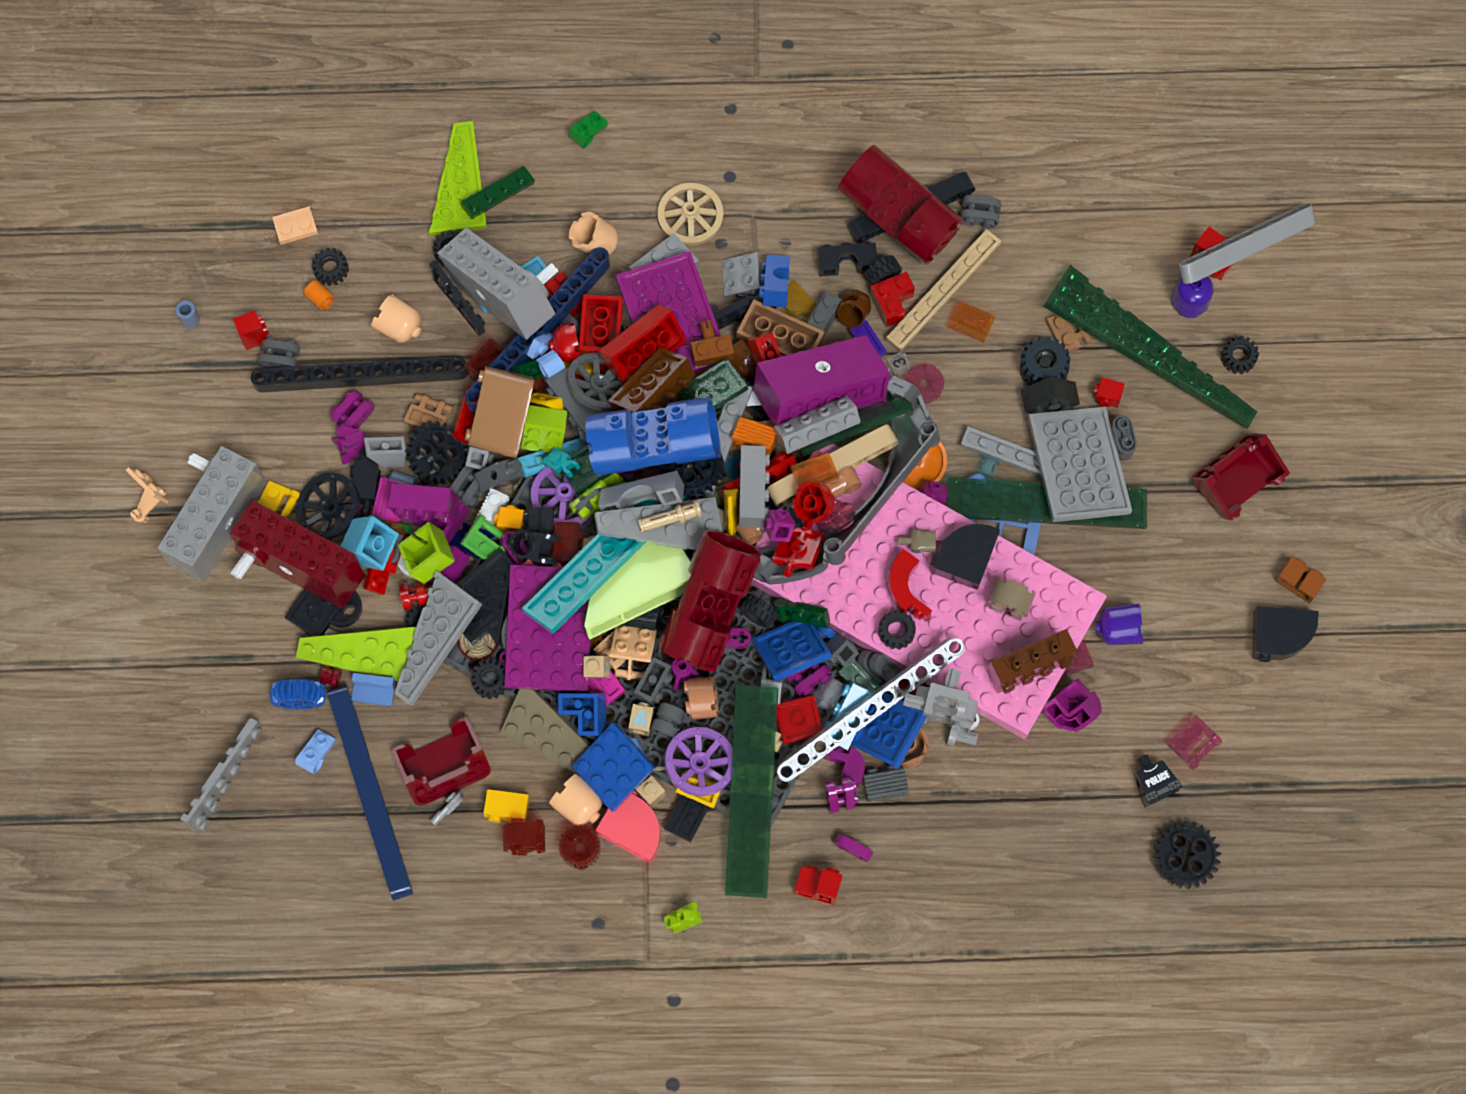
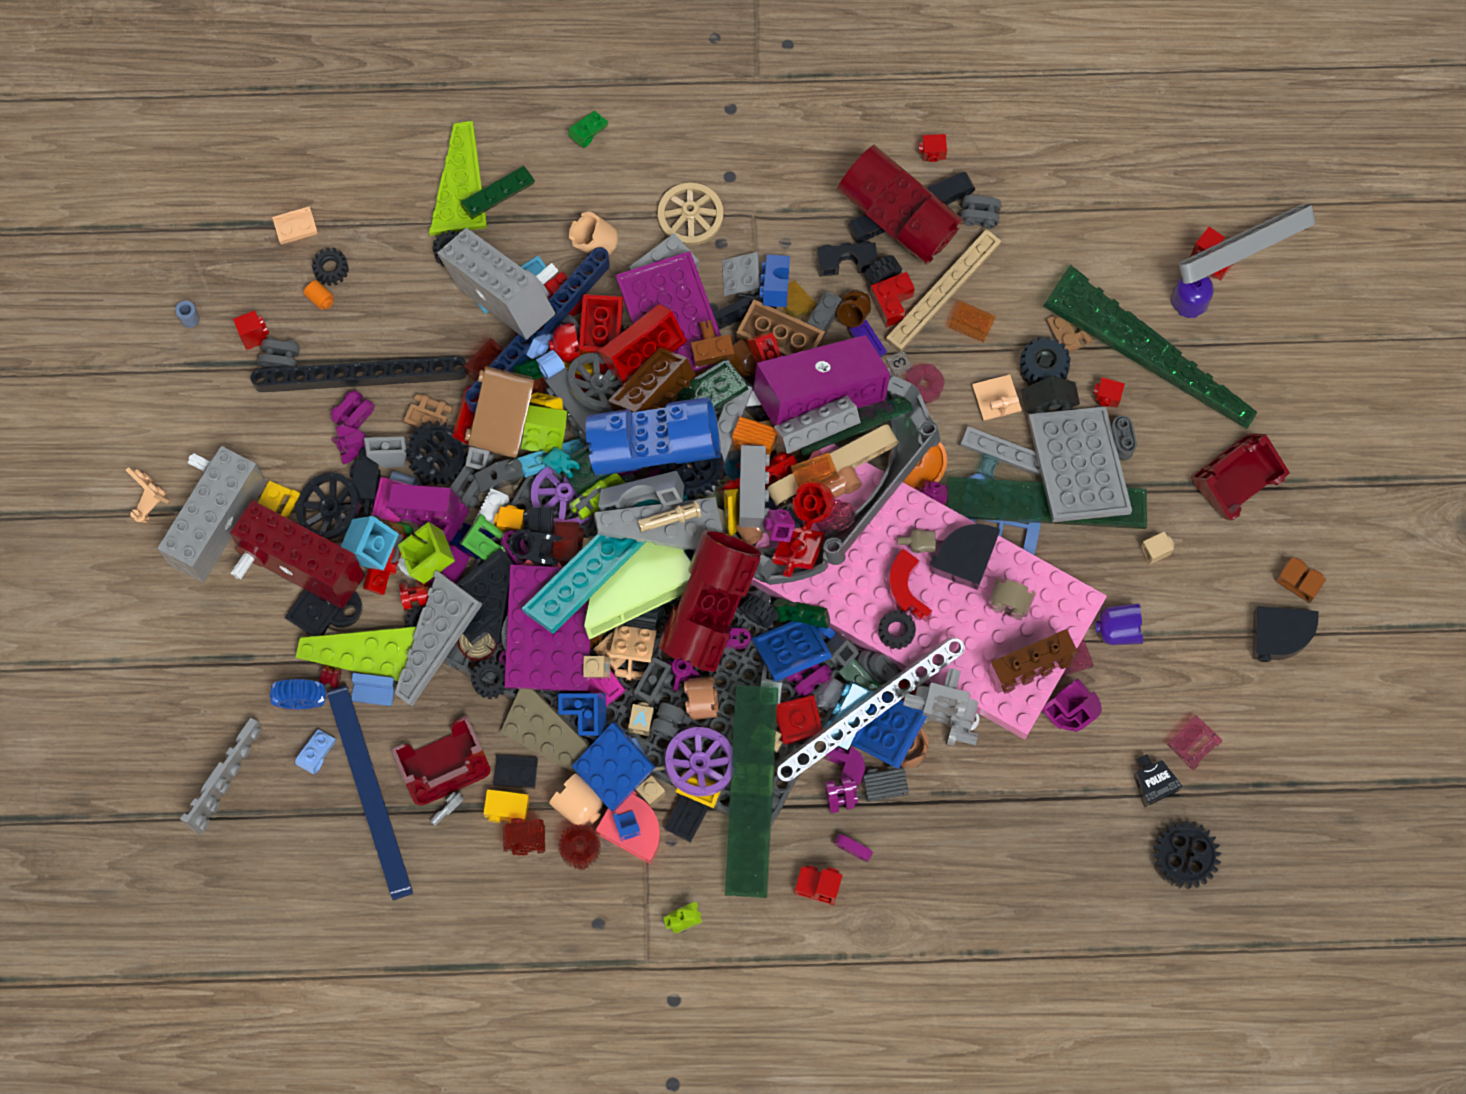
(397, 320): light nougat cylinder -> none
(455, 297): black wing -> none
(515, 771): none -> black plate
(626, 825): none -> blue panel
(933, 147): none -> red brick
(996, 397): none -> light nougat plate
(1157, 547): none -> tan brick
(1231, 362): black tyre -> none

